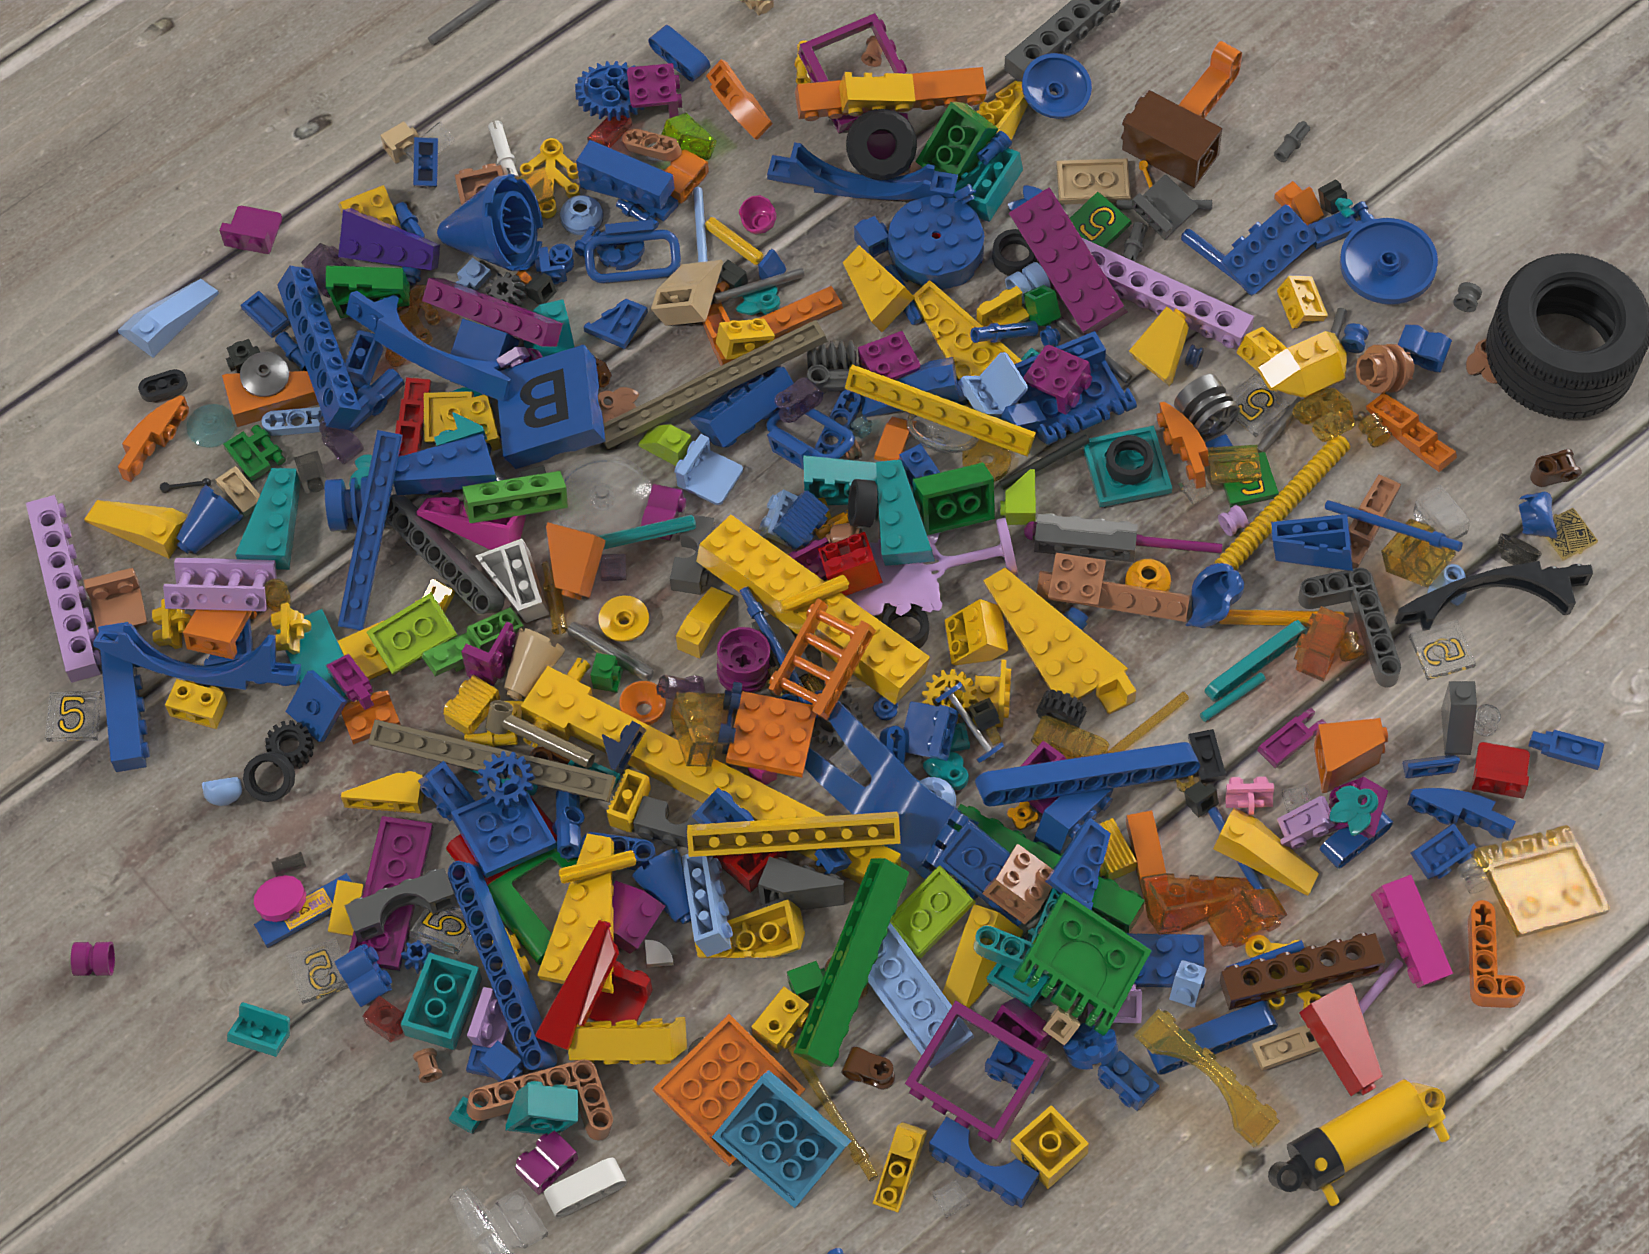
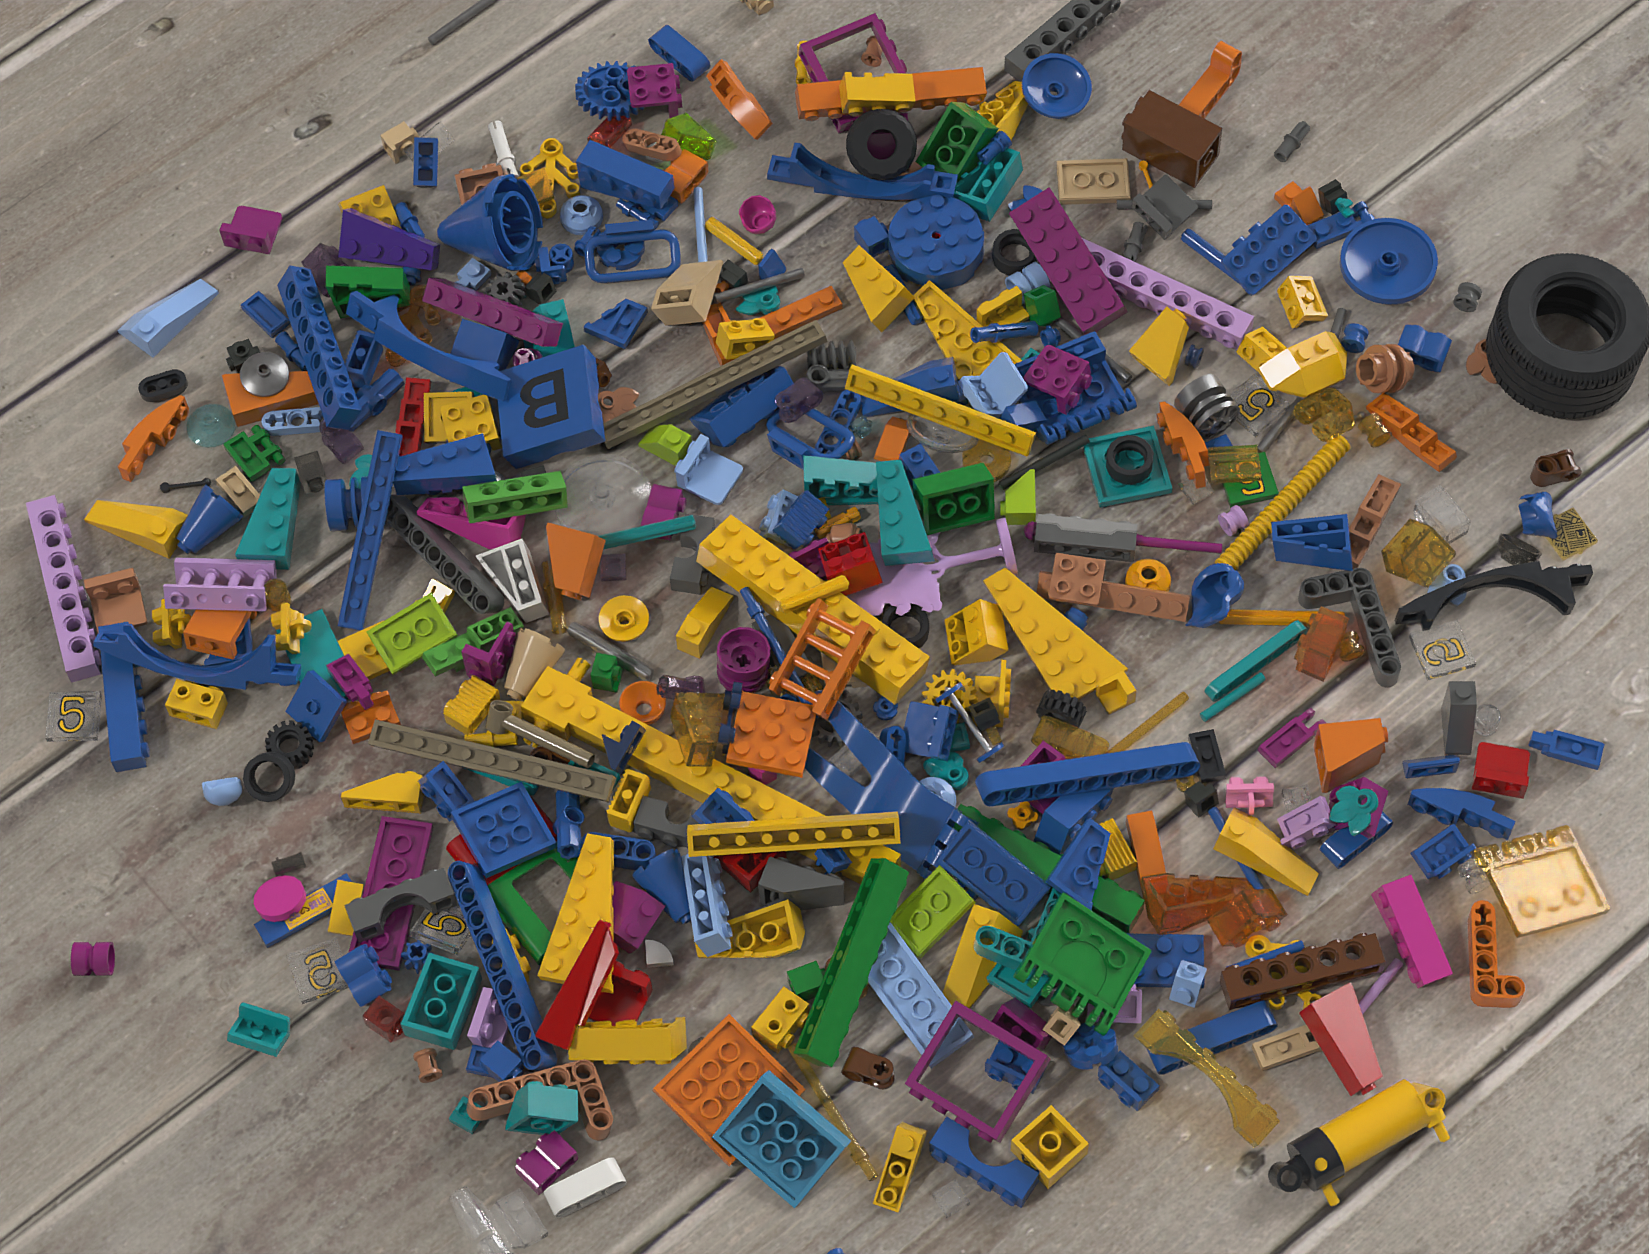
(465, 429): teal slope -> none
(503, 789): blue gear -> none
(513, 357): lavender plate -> none
(597, 867): yellow axle -> none
(862, 503): black tyre -> none
(889, 356): magenta bracket -> none
(965, 194): blue plate -> none
(1020, 885): nougat bracket -> none
(1100, 221): green tile -> none
(1435, 539): blue bar -> none

